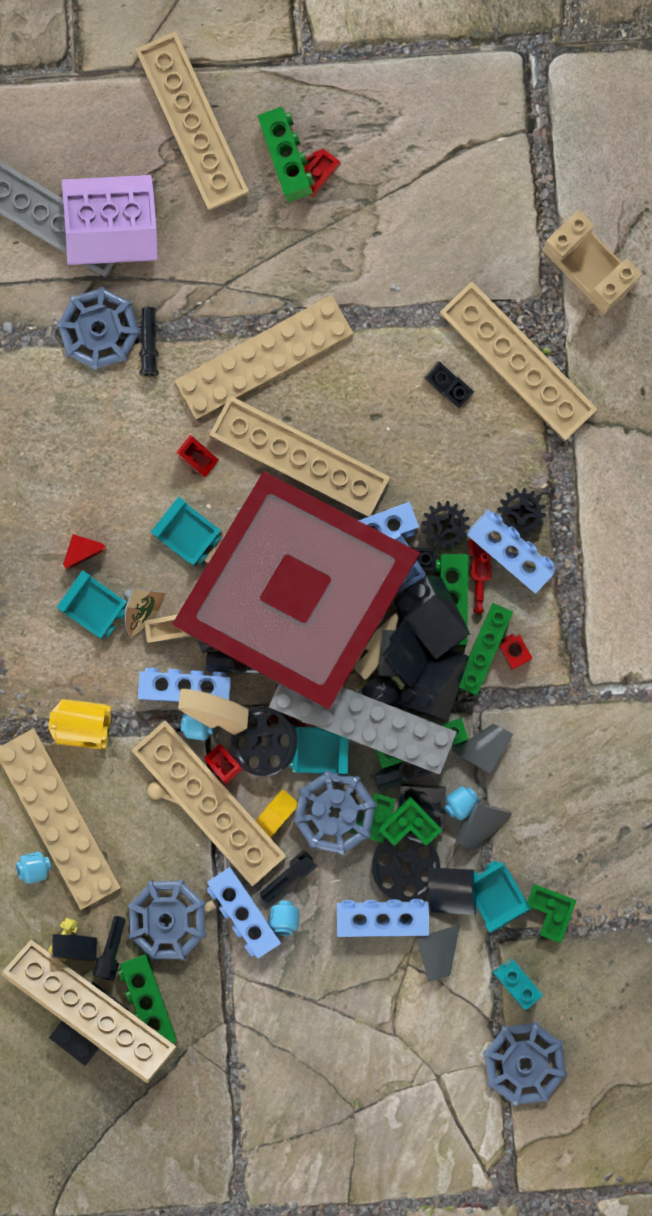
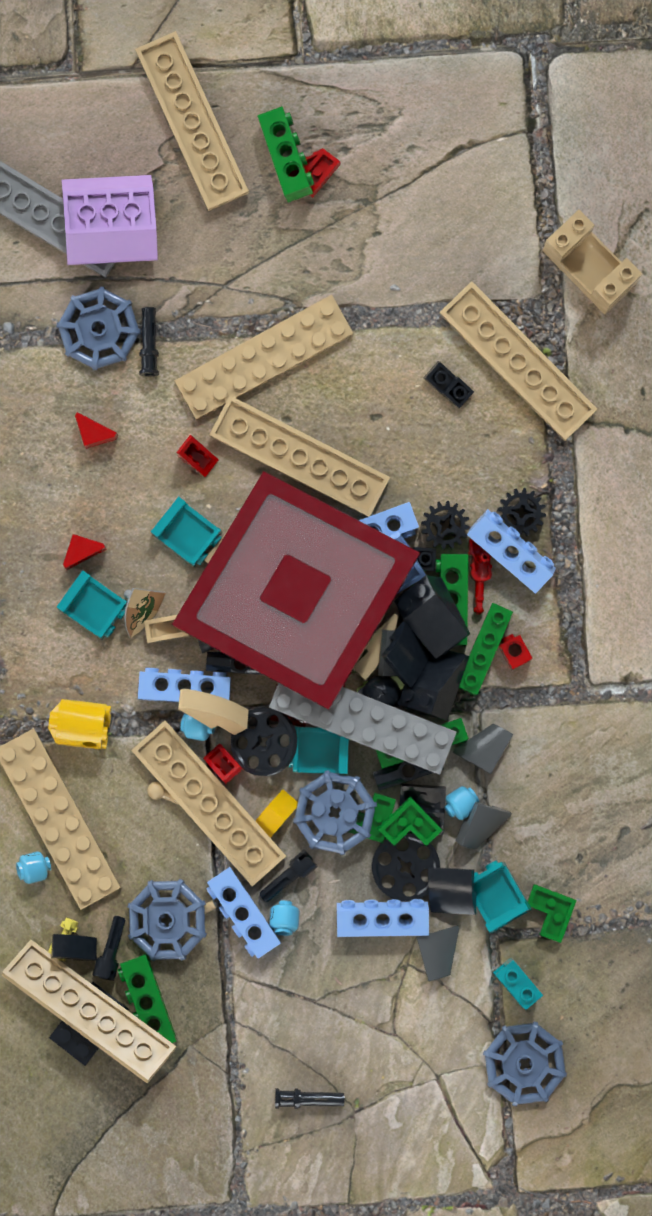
(93, 432): none -> red slope
(307, 1098): none -> black pin

